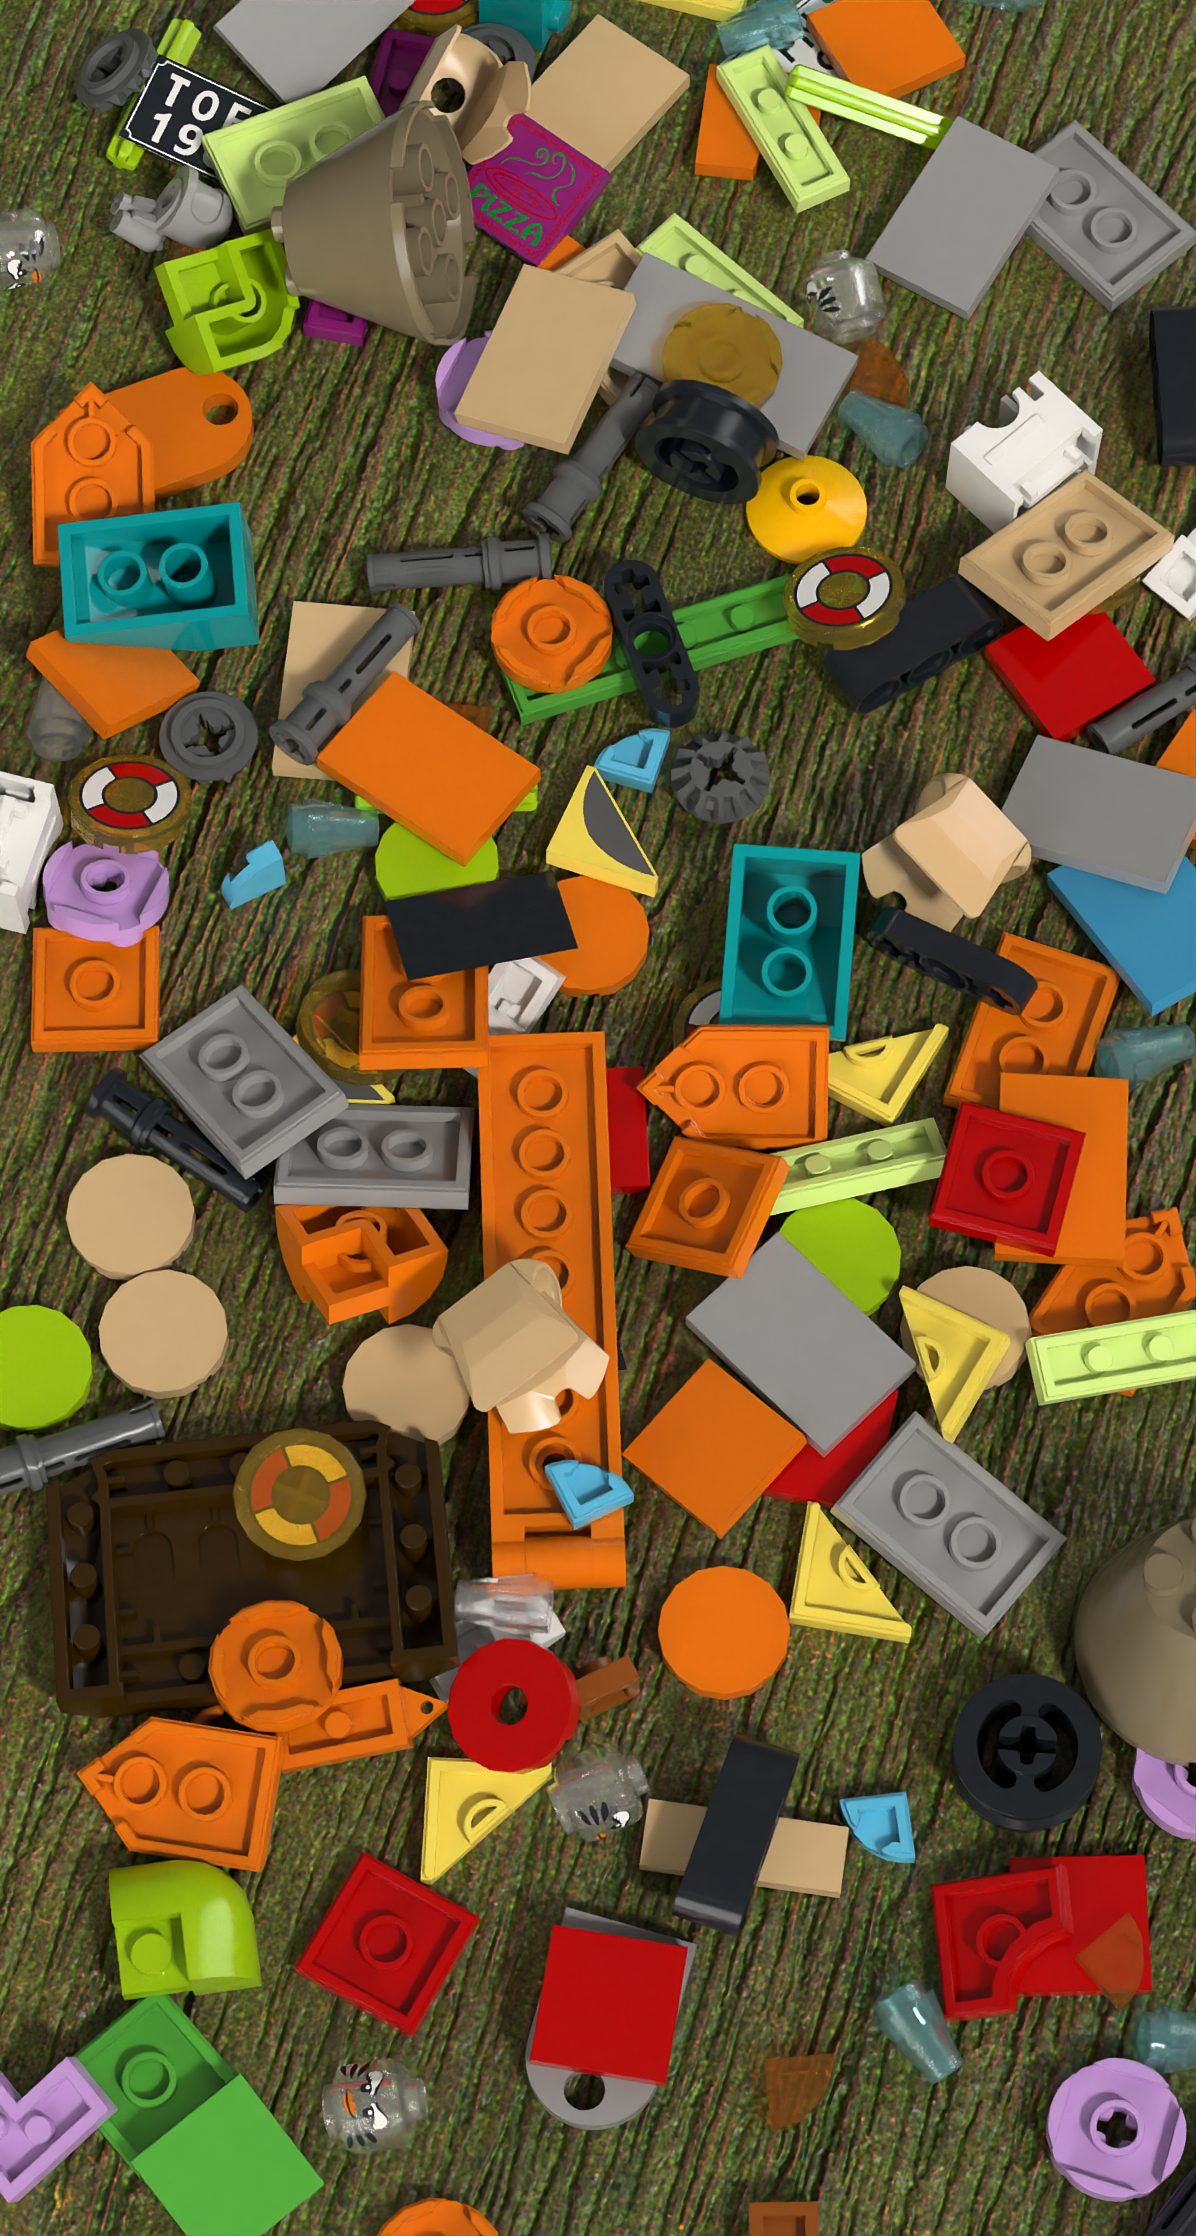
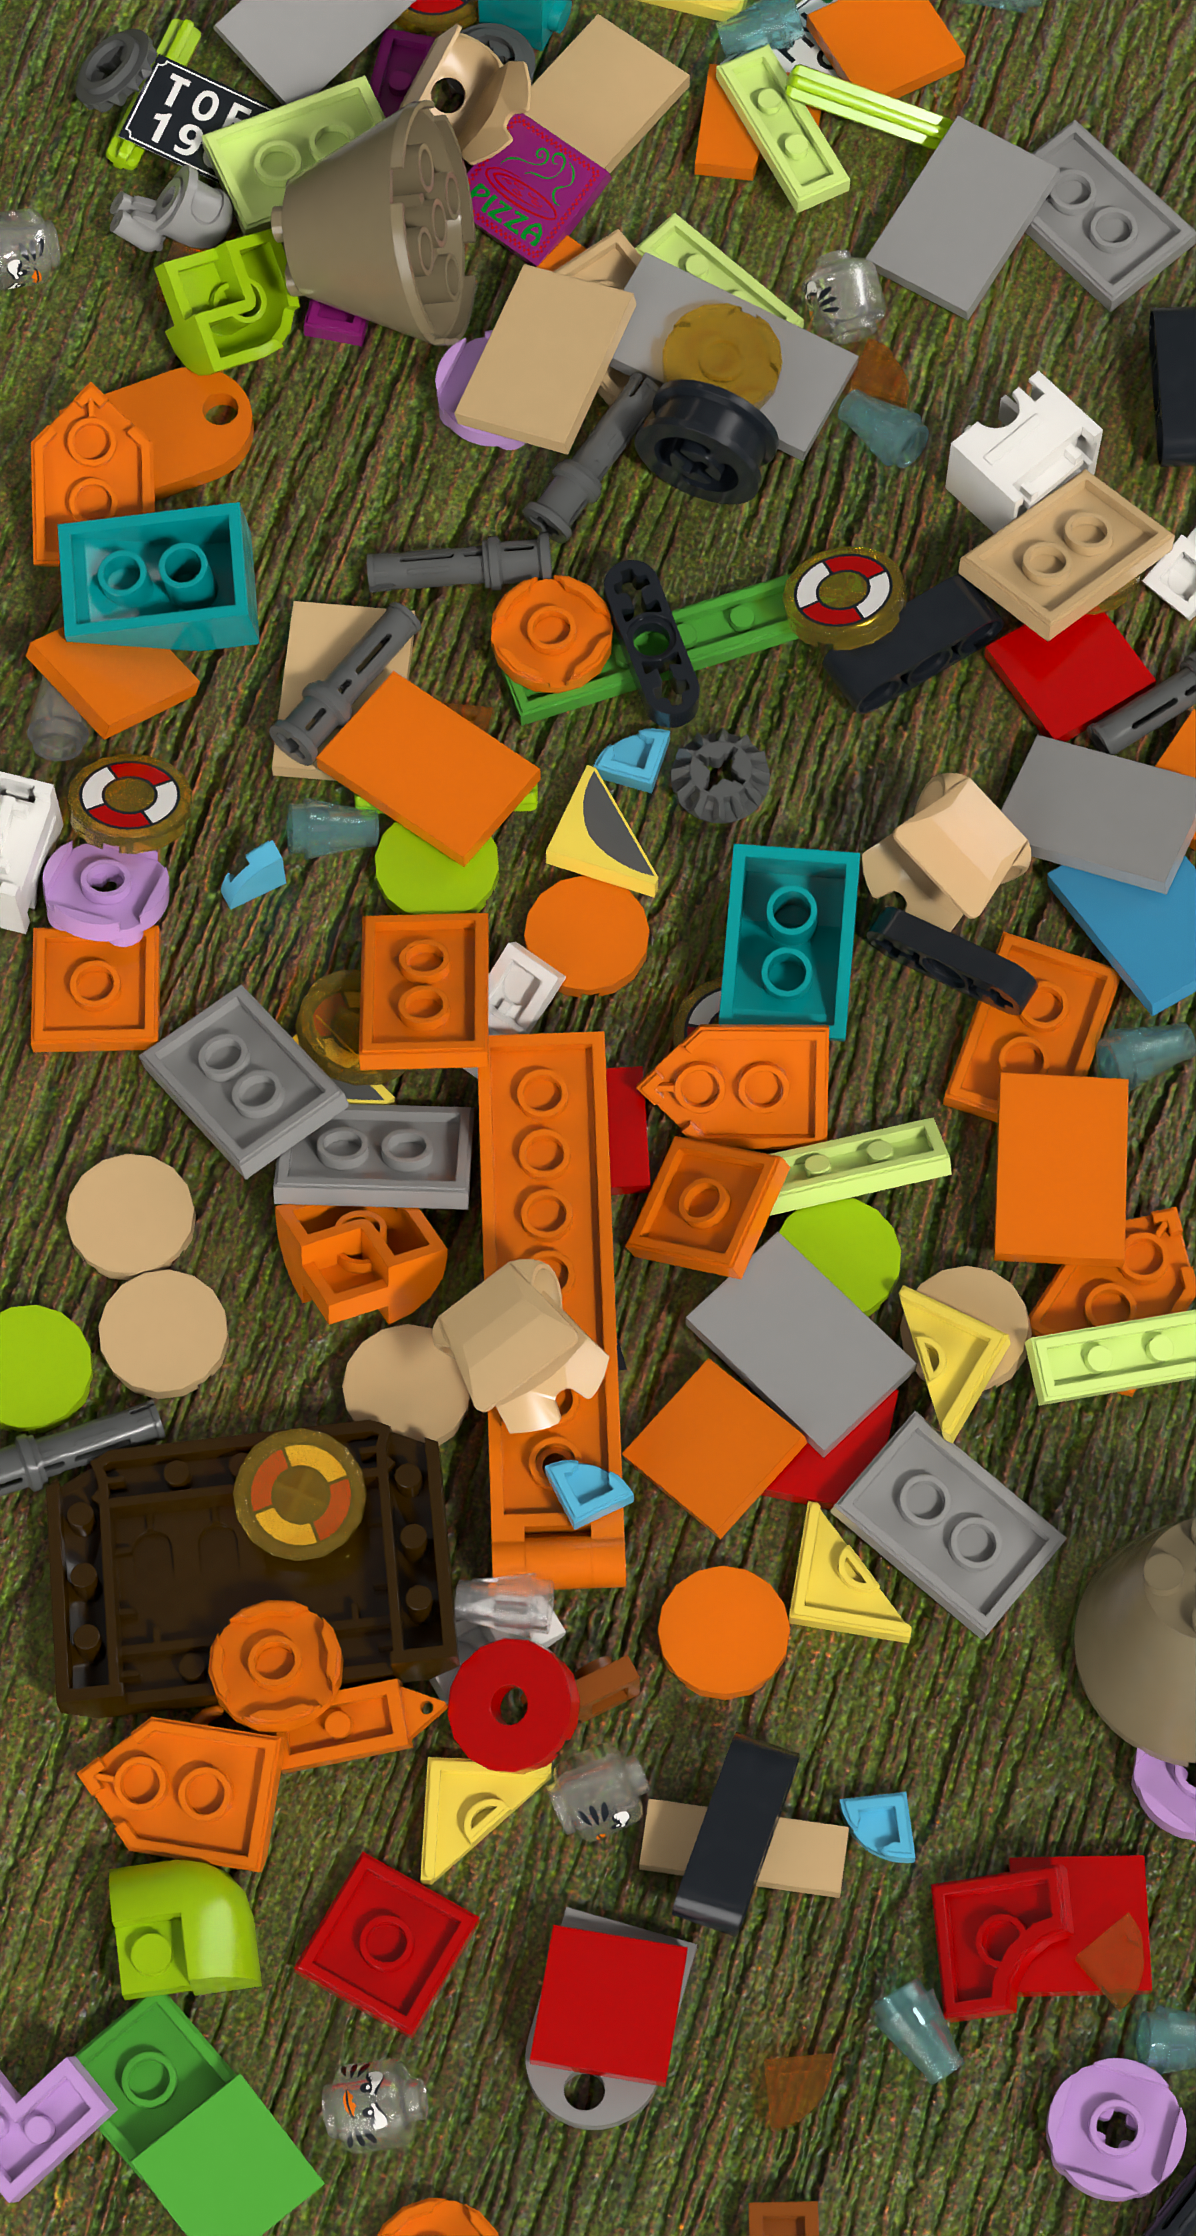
(147, 1131): black pin -> none
(221, 716): dark grey gear -> none
(480, 925): black sticker -> none
(798, 530): yellow dish -> none
(883, 1072): light yellow tile -> none
(1006, 1179): red tile -> none
(1029, 1701): black wheel -> none

